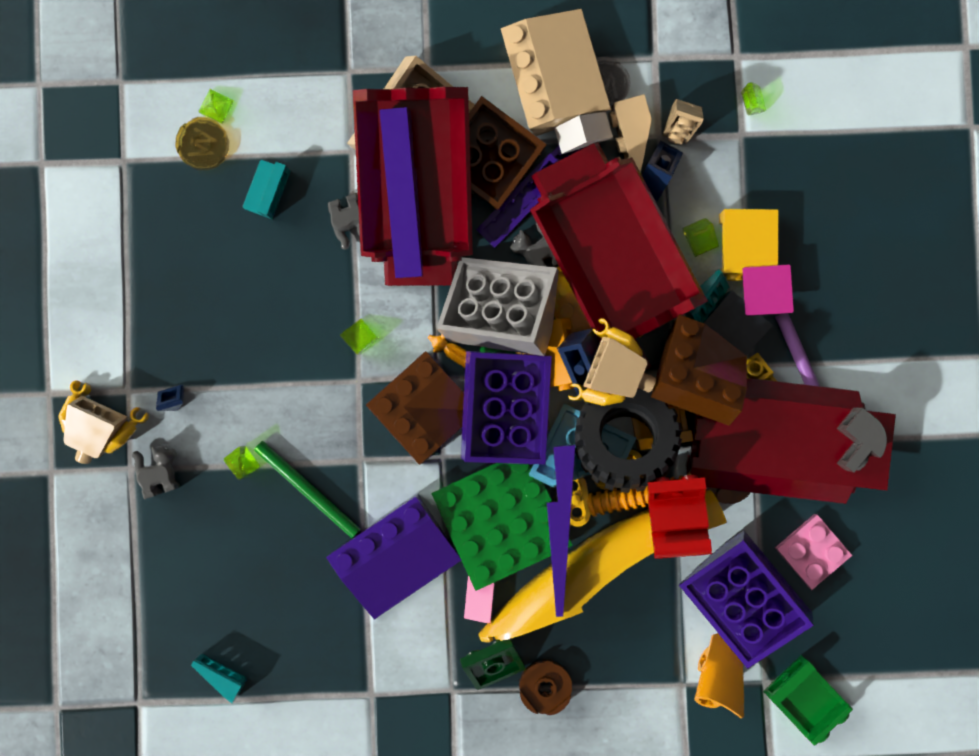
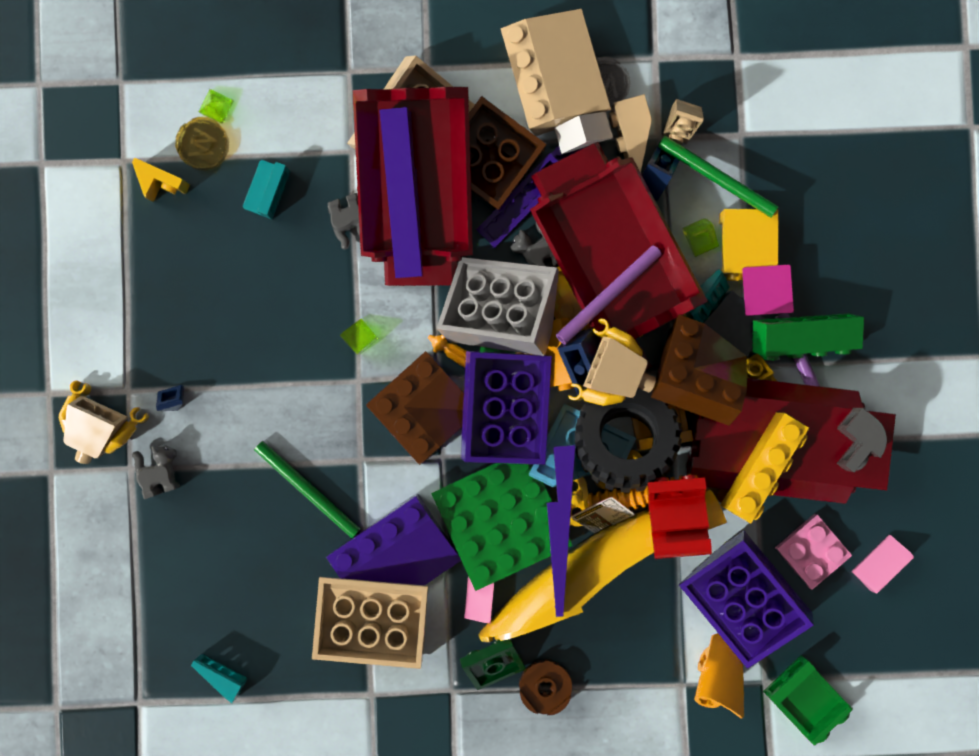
(153, 179): none -> yellow slope
(241, 462): clear neon green slope -> none
(370, 622): none -> tan slope
(602, 515): none -> sticker
(608, 295): none -> medium lavender piece
(718, 176): none -> green piece
(753, 99): clear neon green slope -> none
(764, 467): none -> yellow brick
(807, 335): none -> green brick
(882, 564): none -> bright pink slope

